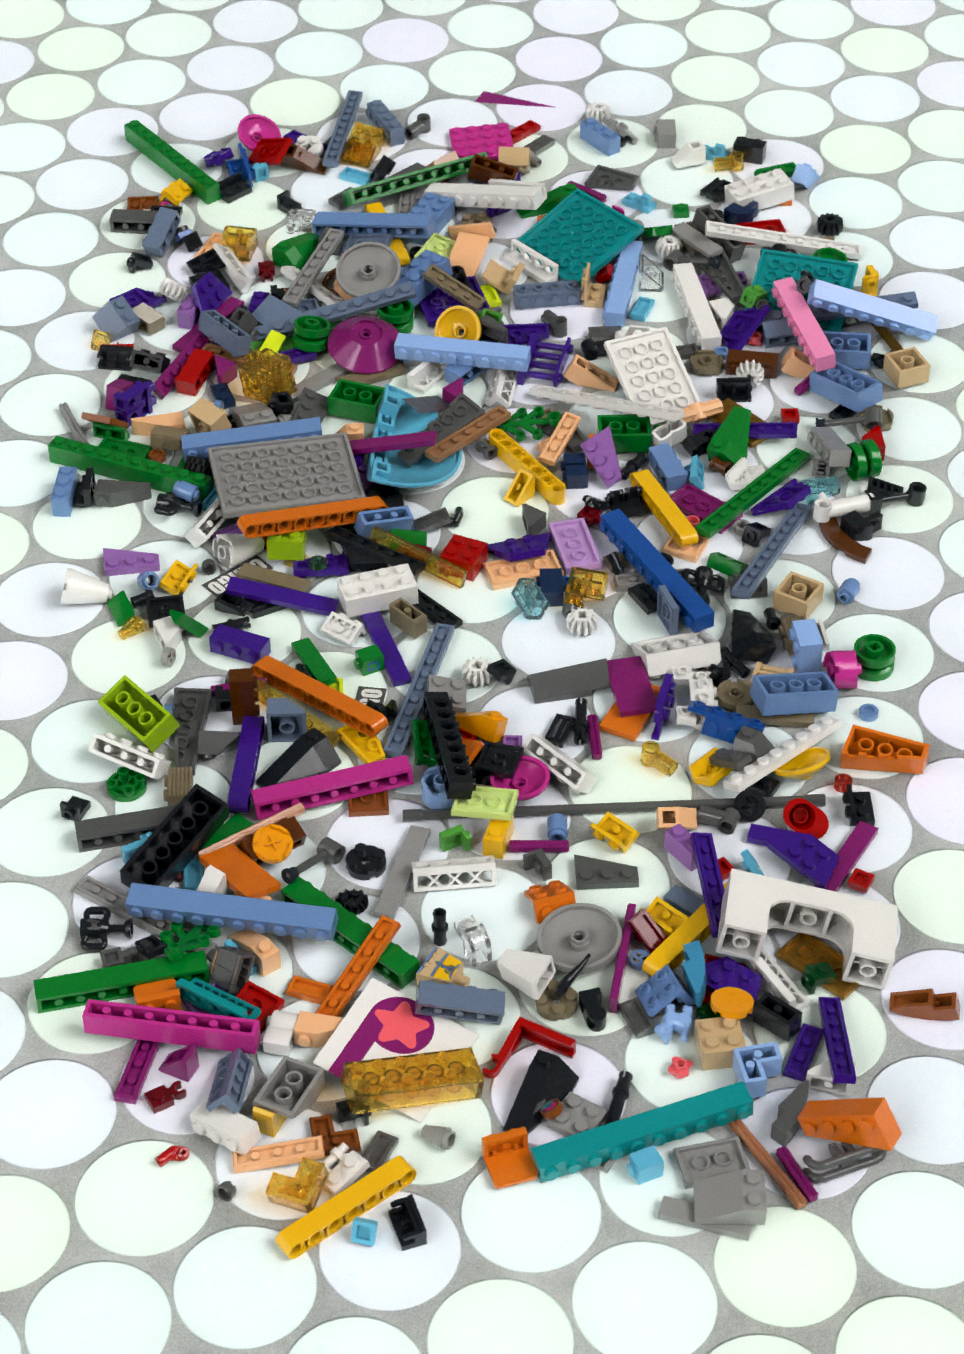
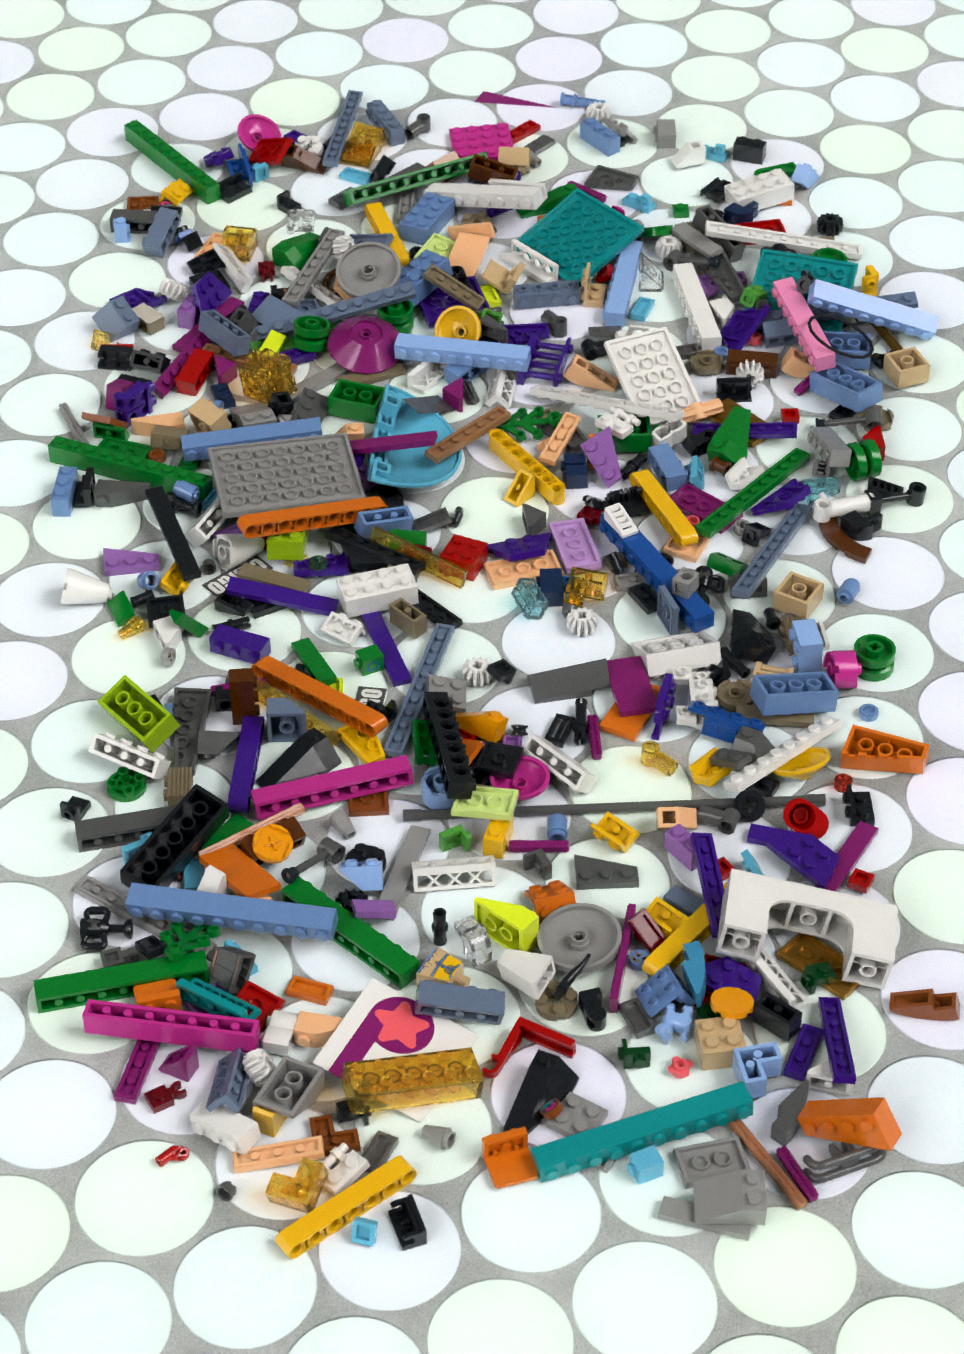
(121, 230): none -> light blue brick
(141, 260): black bracket -> none
(173, 533): none -> black tile
(198, 465): black tyre -> none
(258, 1066): none -> white gear
(267, 954): light nougat slope -> none
(341, 244): none -> white gear
(342, 823): none -> light grey cone
(359, 967): orange tile -> none
(365, 874): none -> light blue slope
(374, 909): none -> medium lavender tile
(399, 224): medium blue brick -> none
(457, 415): dark grey wing -> none
(470, 392): none -> dark grey axle
(485, 450): dark grey bush -> none
(508, 923): none -> neon yellow slope
(519, 729): none -> black bush
(574, 100): none -> medium blue pin
(618, 427): none -> white plate
(619, 519): none -> white slope
(620, 1094): black pin -> none
(635, 1056): none -> dark green bracket
(685, 582): none -> light grey brick
(734, 162): clear yellow piece -> none
(833, 349): none -> black piece

